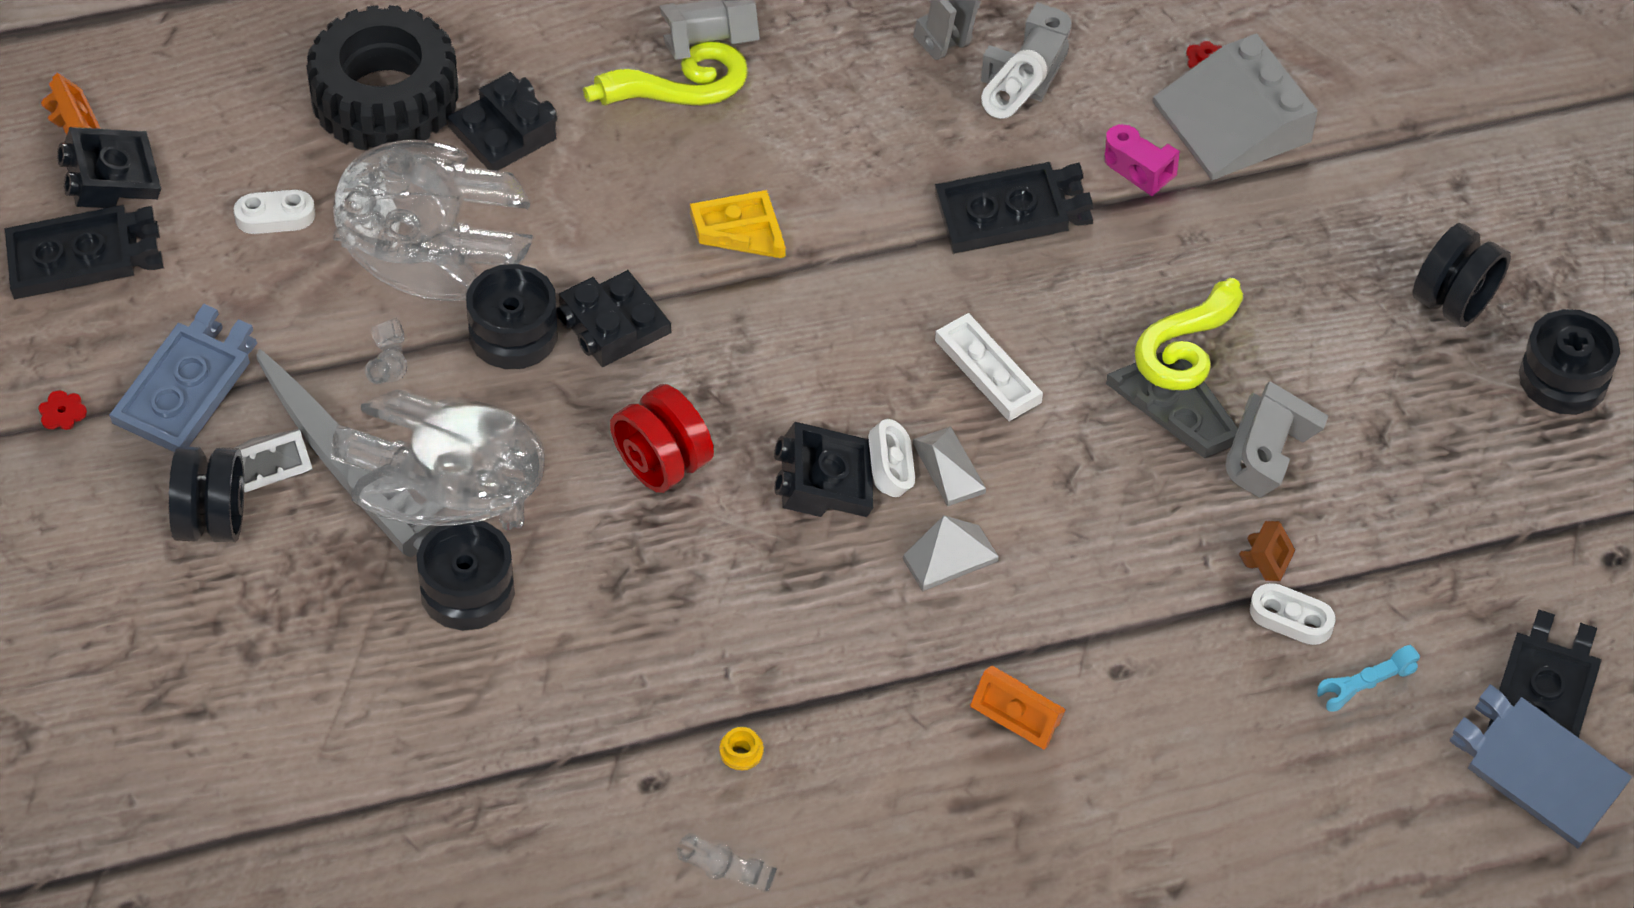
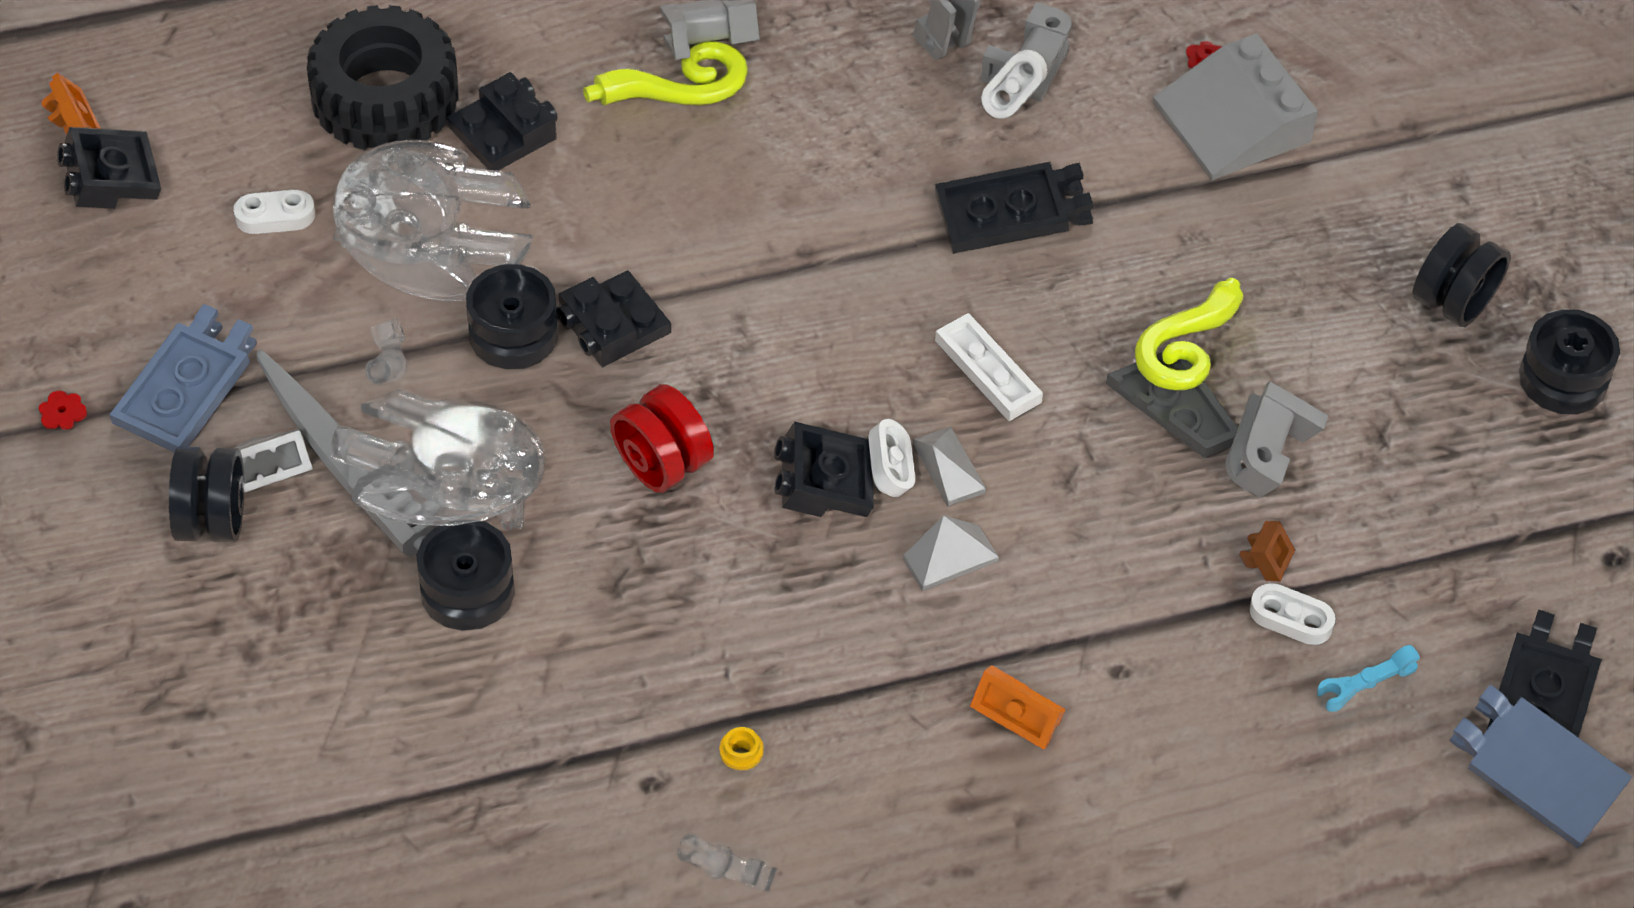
(81, 250): black tile -> none
(739, 224): yellow wing -> none
(1139, 159): dark pink leg -> none

